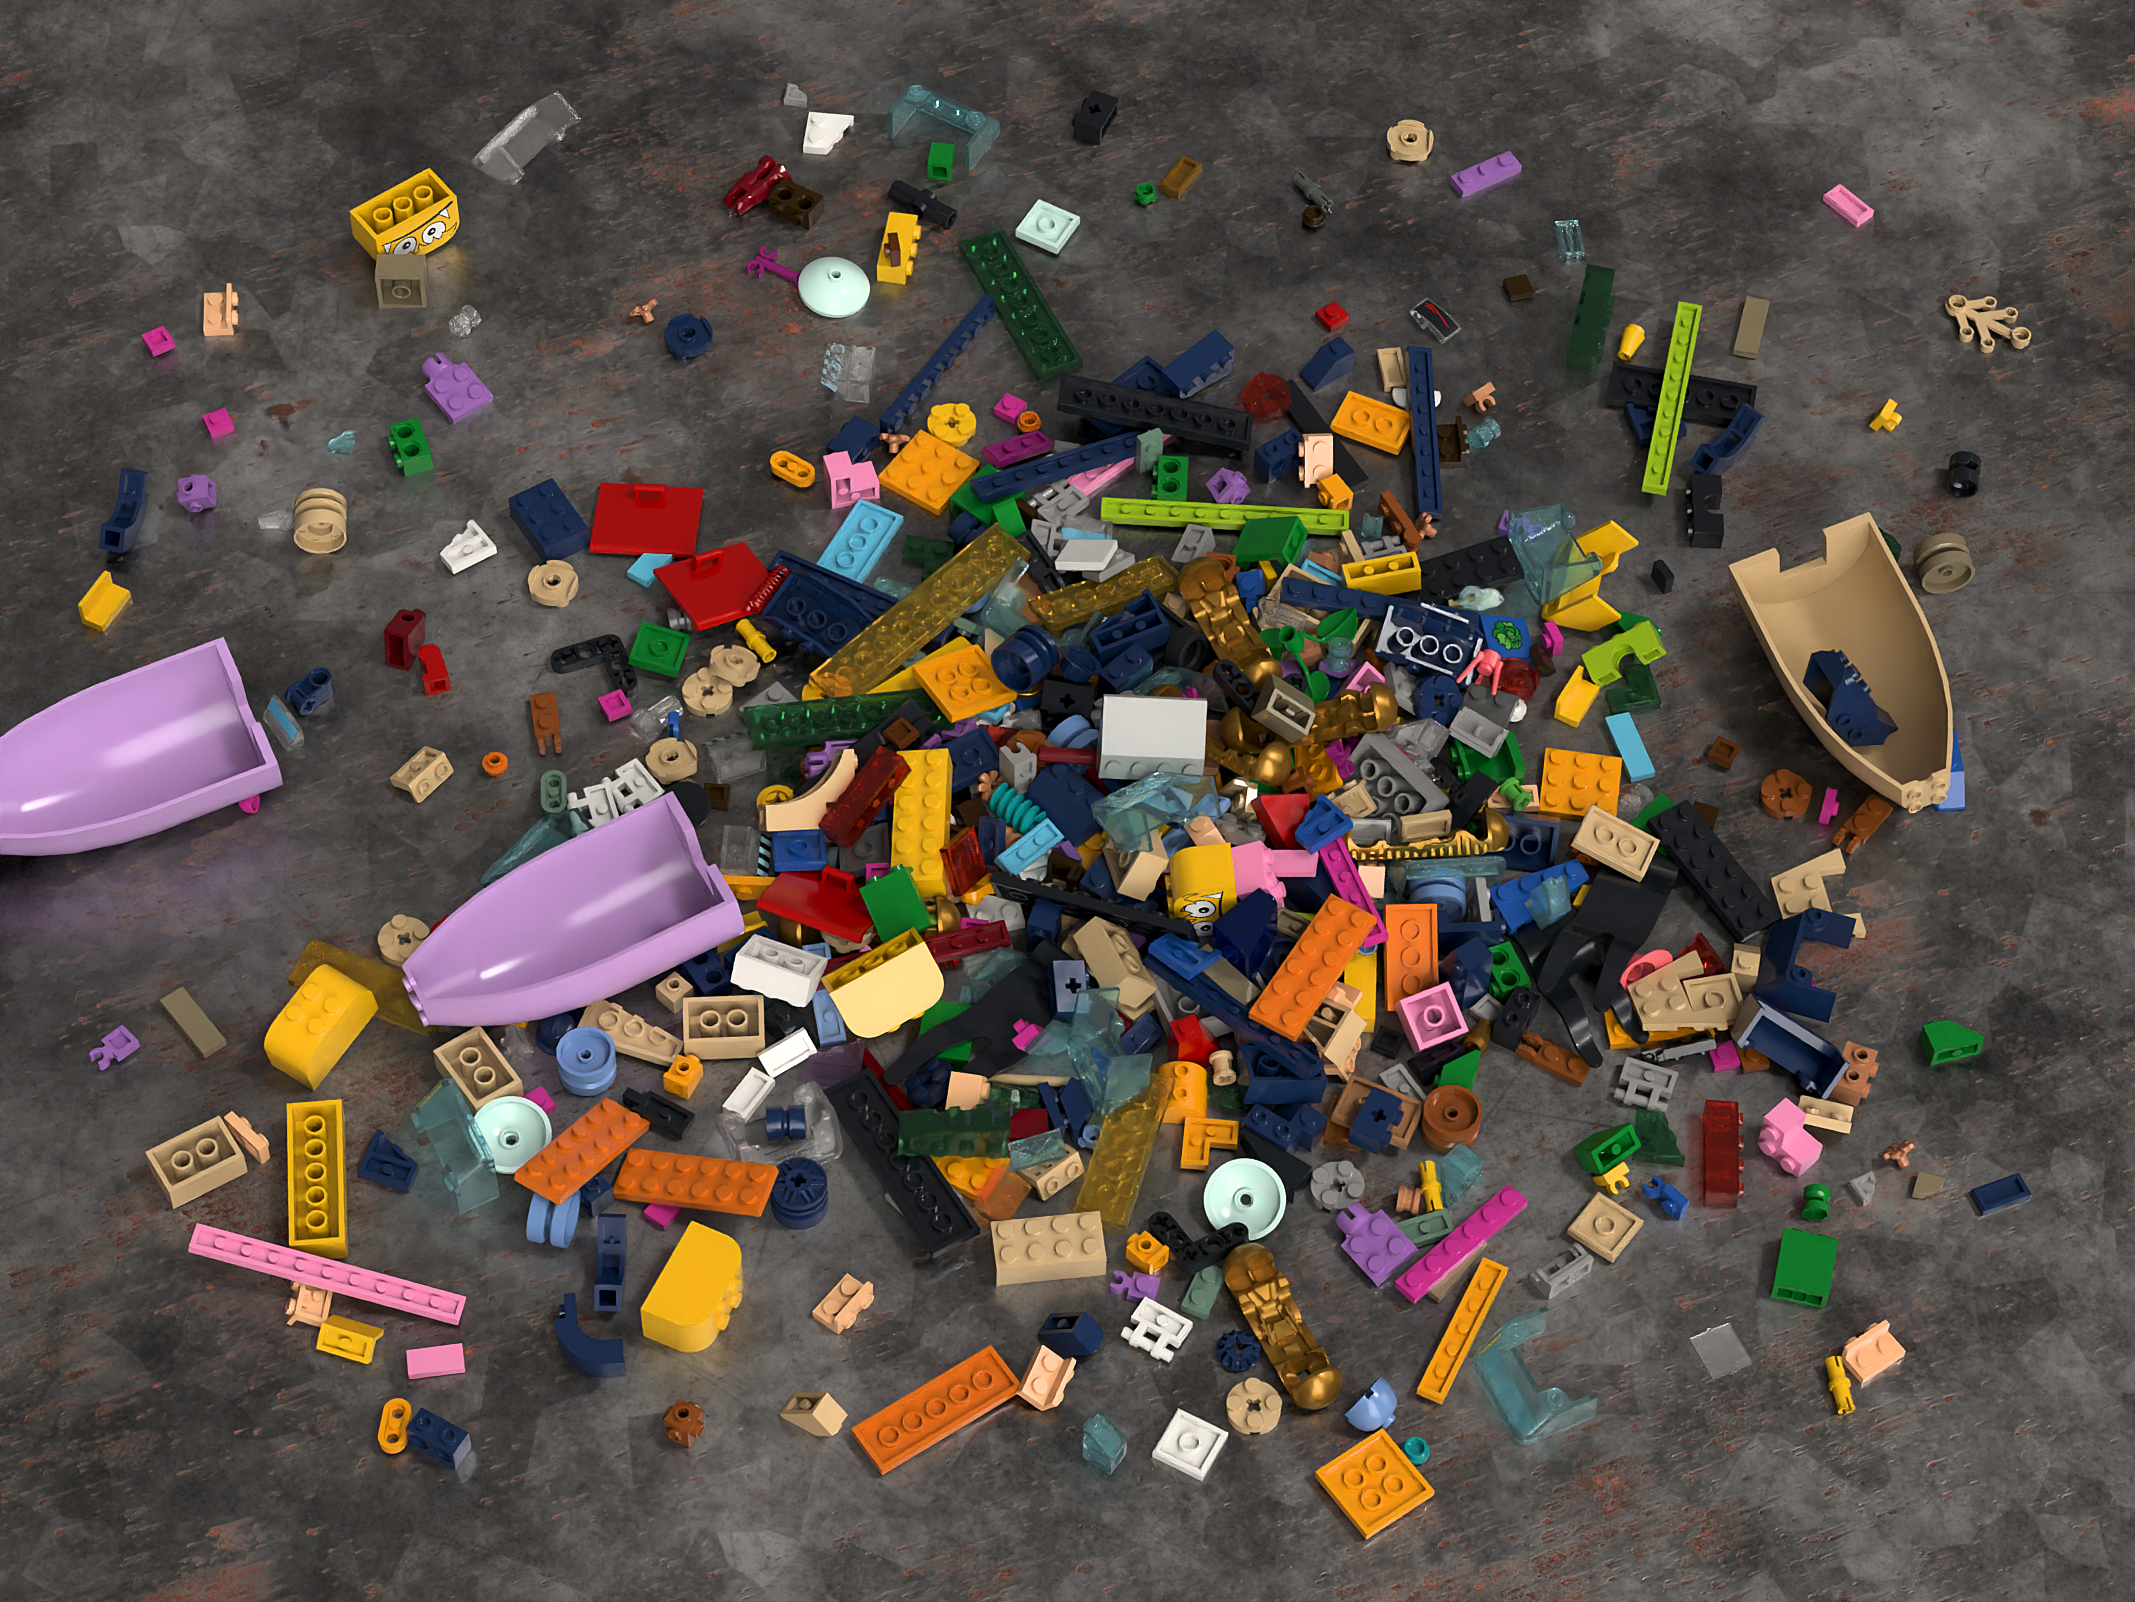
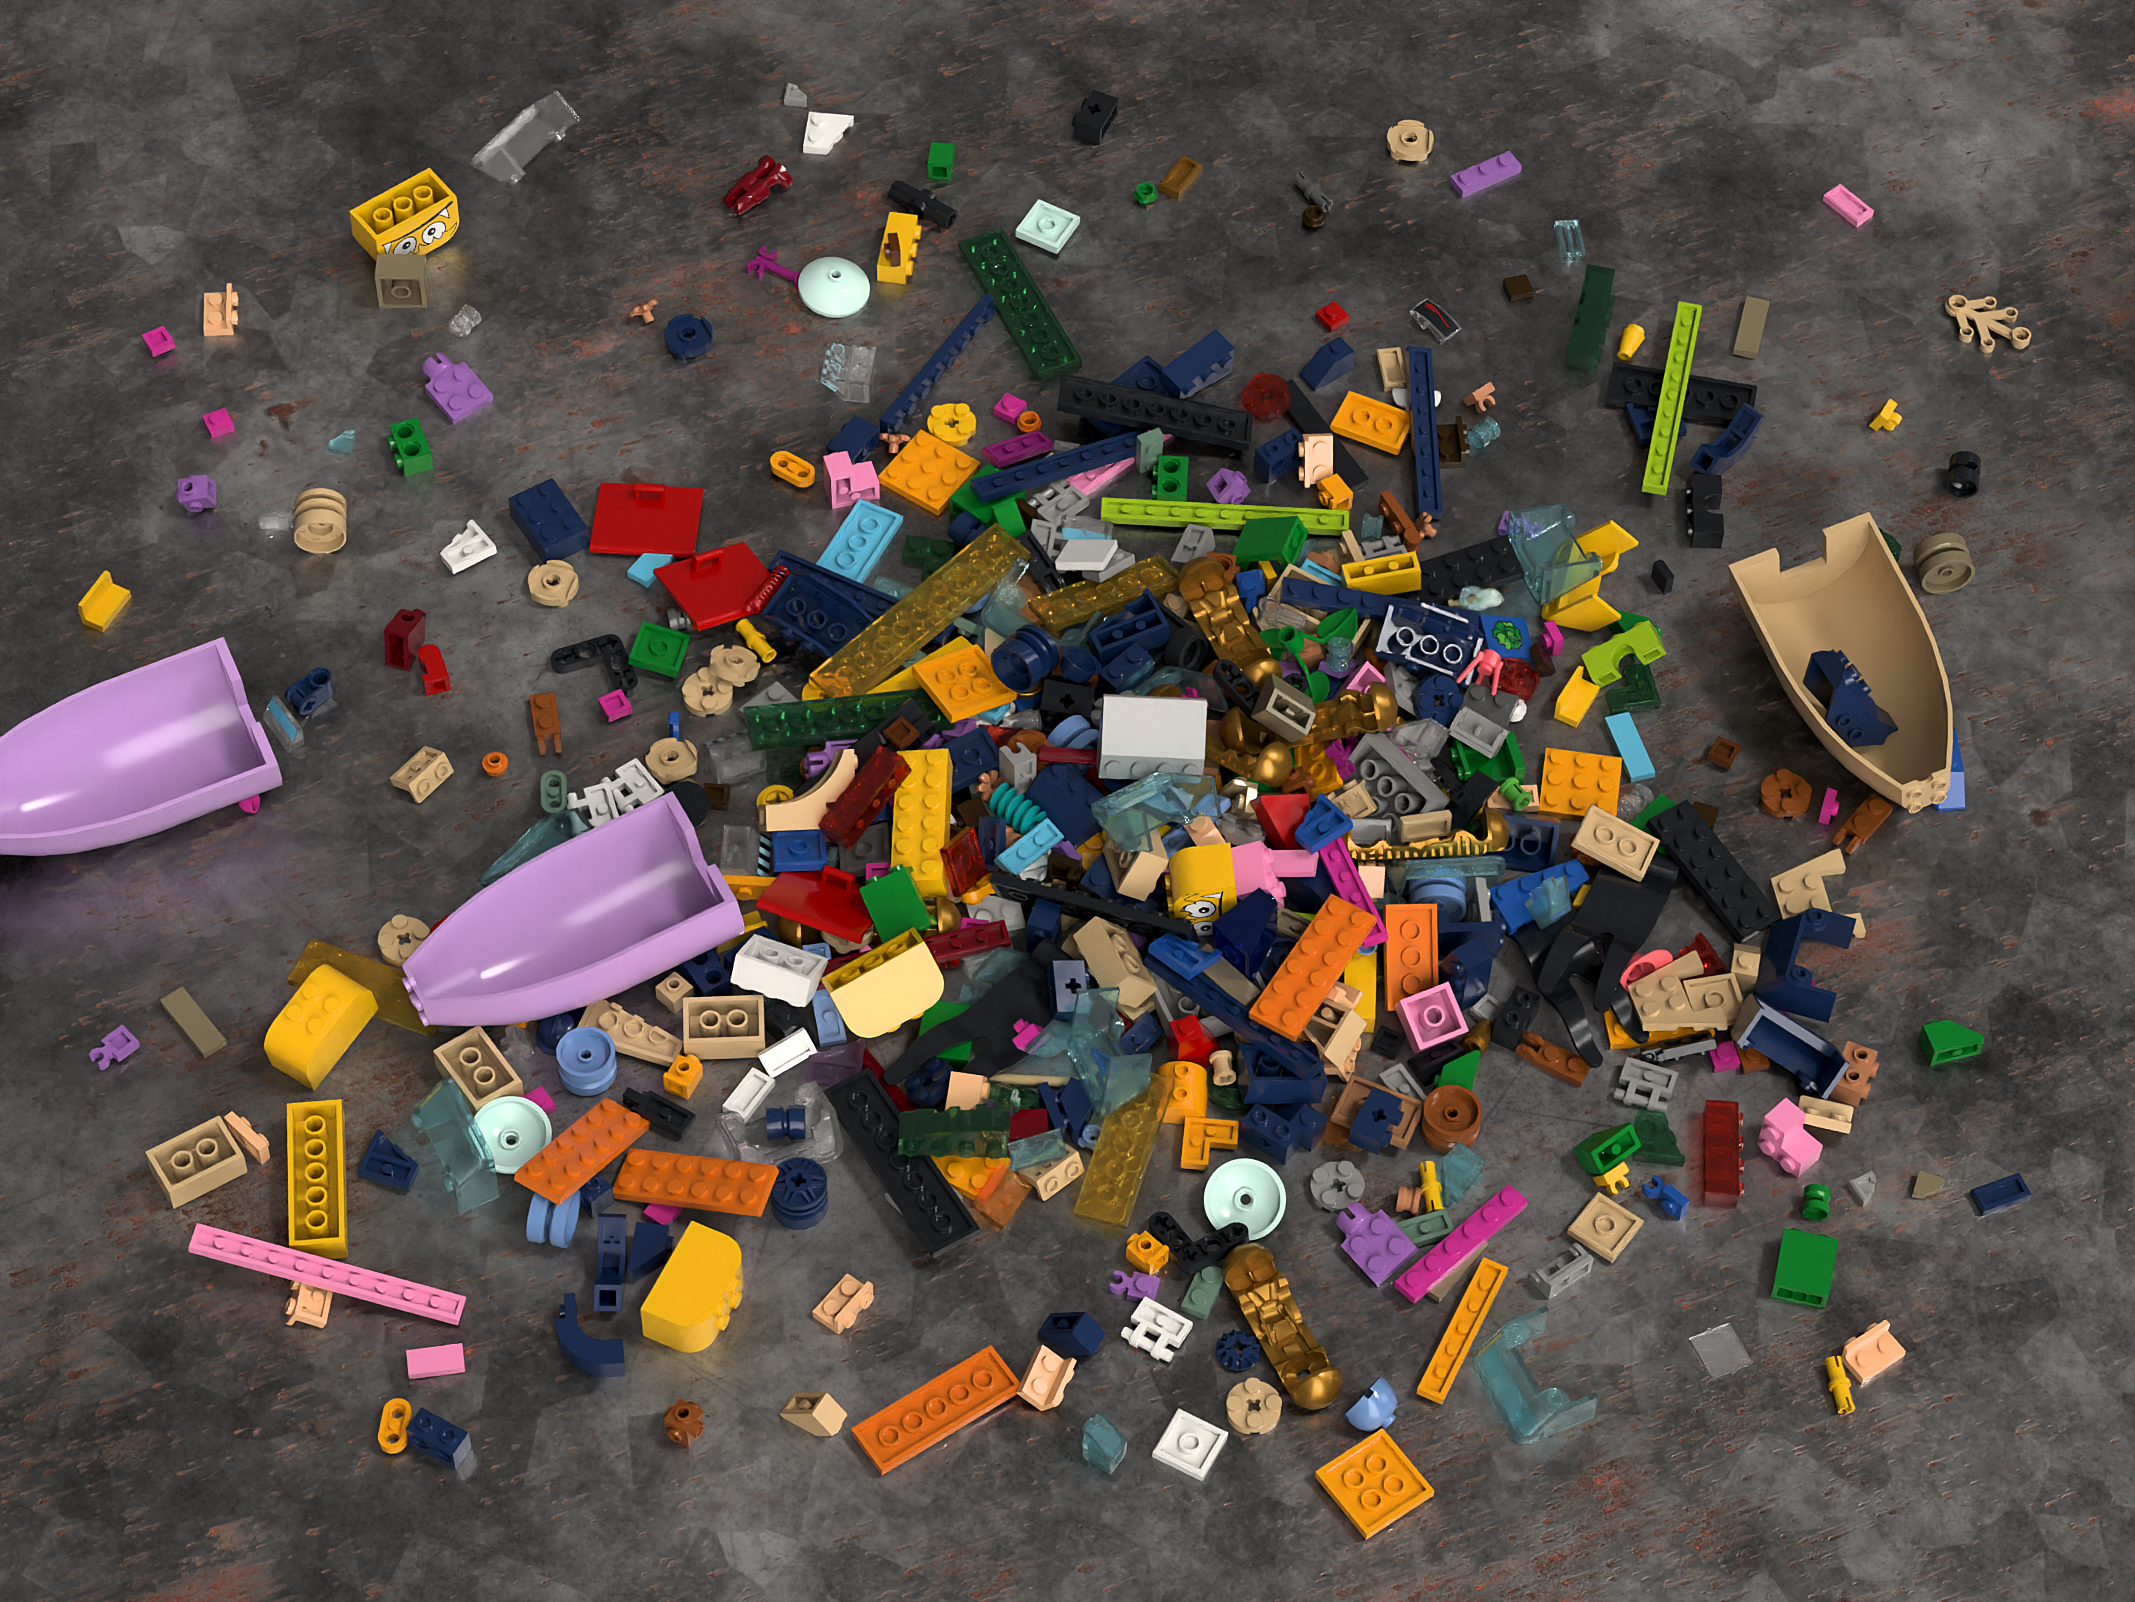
(127, 519): dark blue arch -> none
(348, 1338): yellow panel -> none
(649, 1249): none -> dark blue slope
(651, 721): clear piece -> none
(796, 204): dark brown brick -> none
(956, 113): clear light blue windscreen -> none
(1048, 1248): tan brick -> none
(1291, 1170): black slope -> none
(1416, 1450): teal plate -> none
(1509, 972): green brick -> none
(1899, 1152): nougat plant -> none

